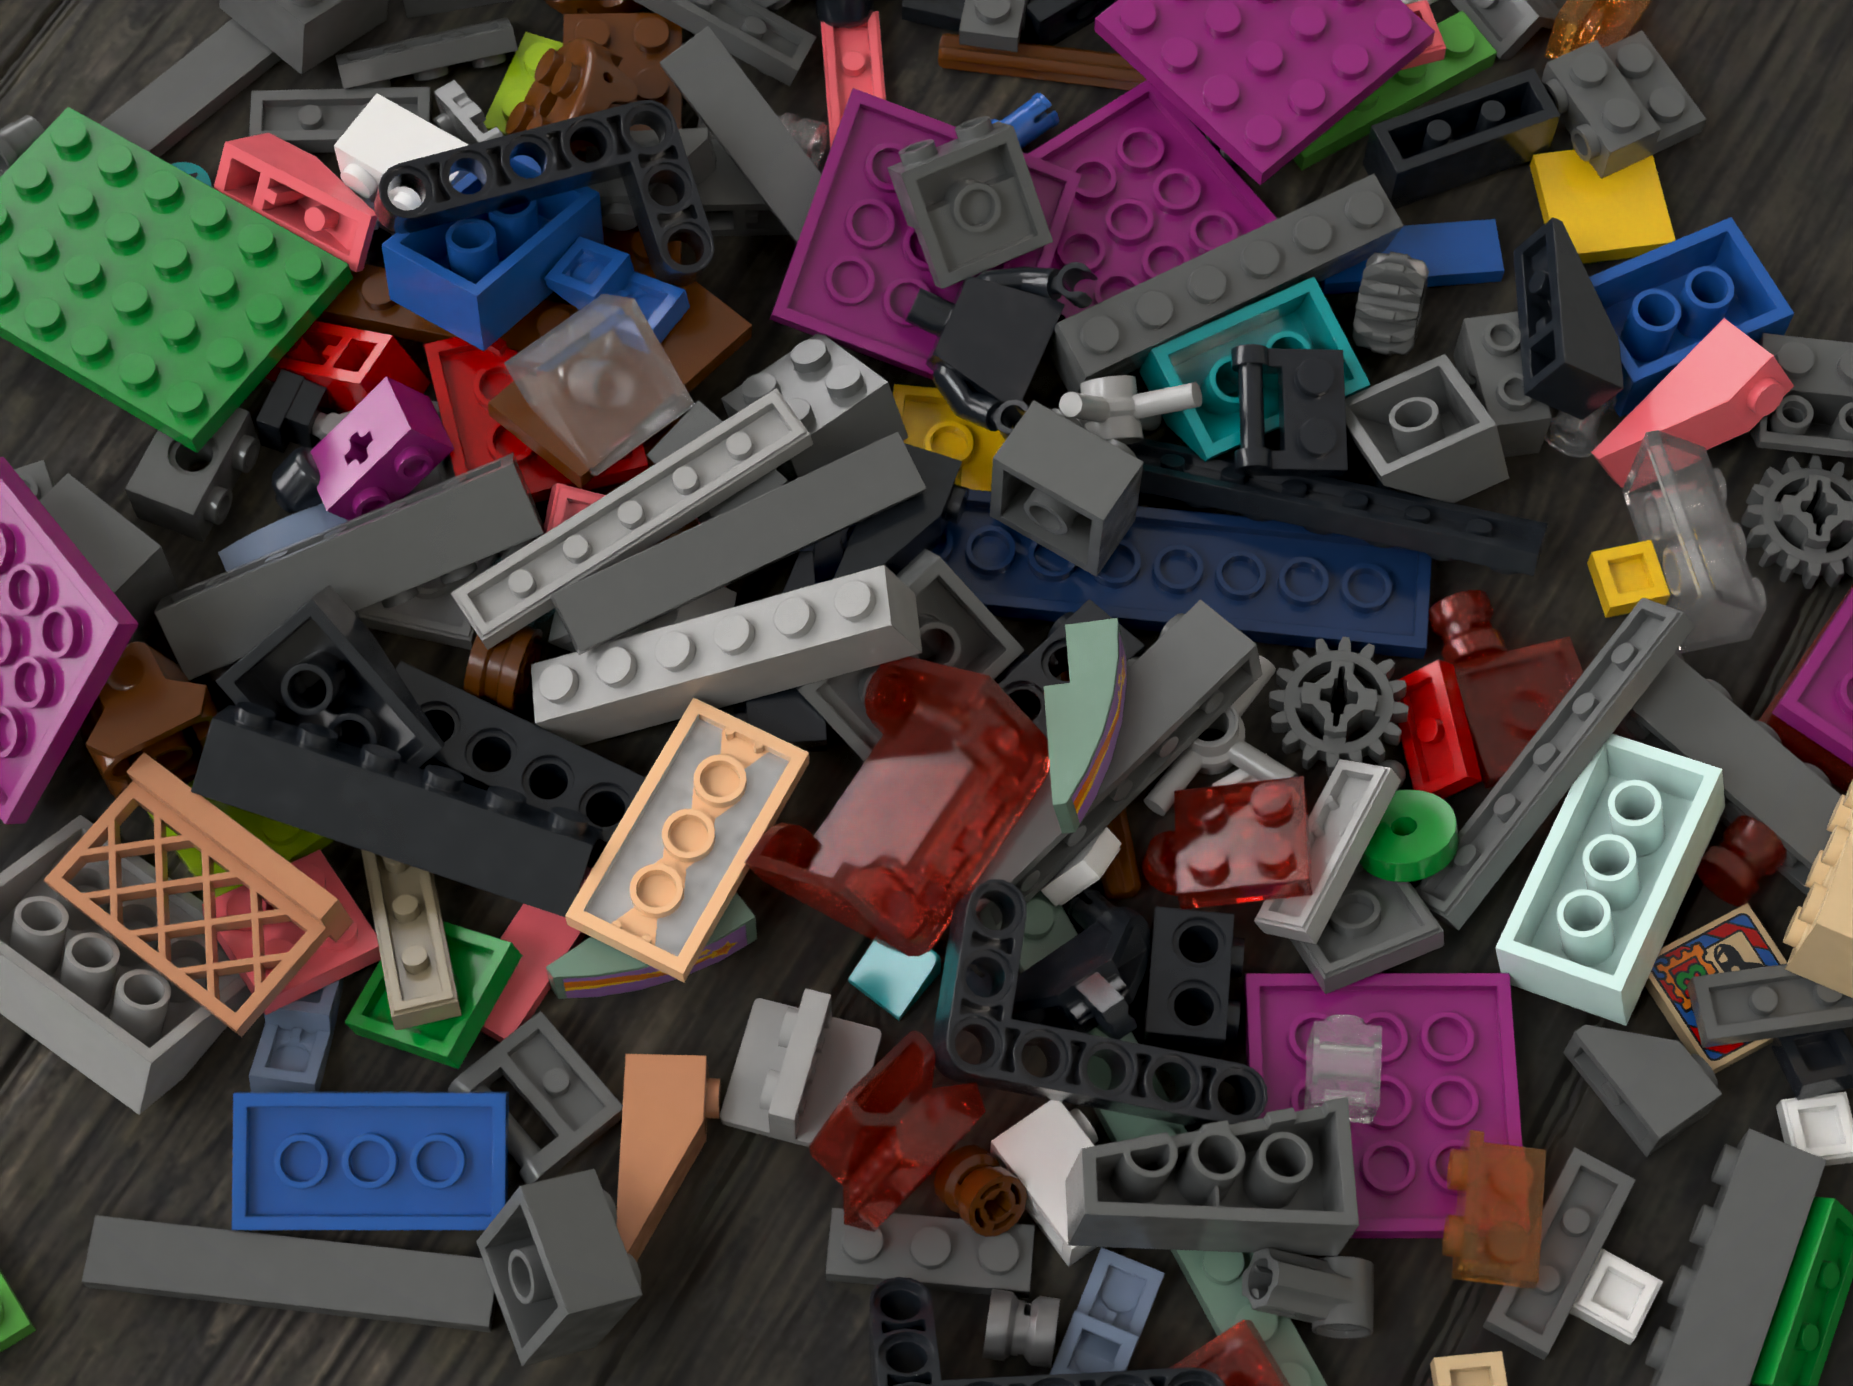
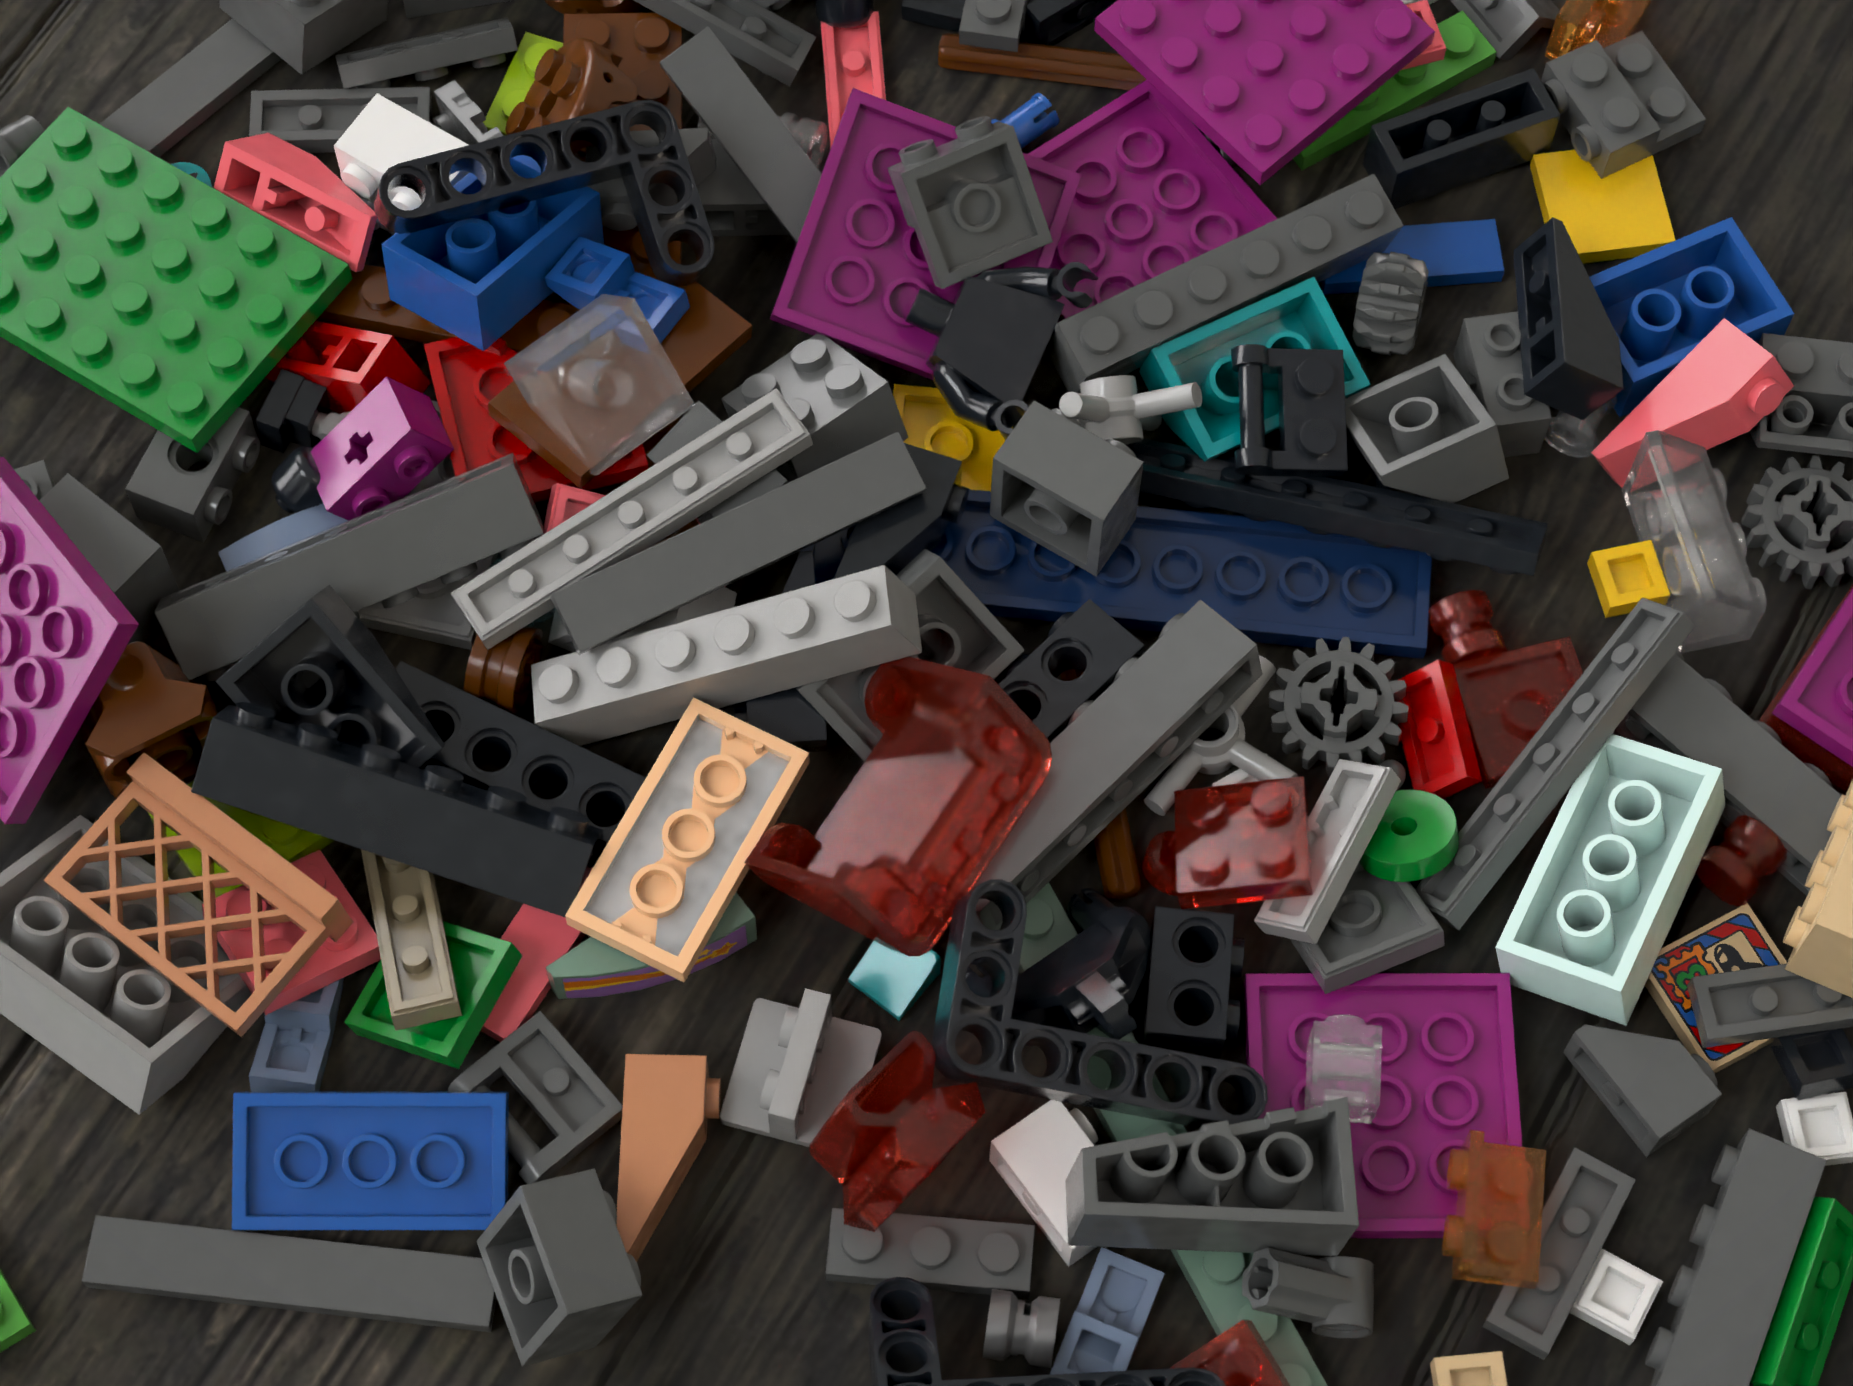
(980, 1190): reddish brown wheel -> none
(1083, 869): white tile -> none
(1085, 717): sand green slope -> none

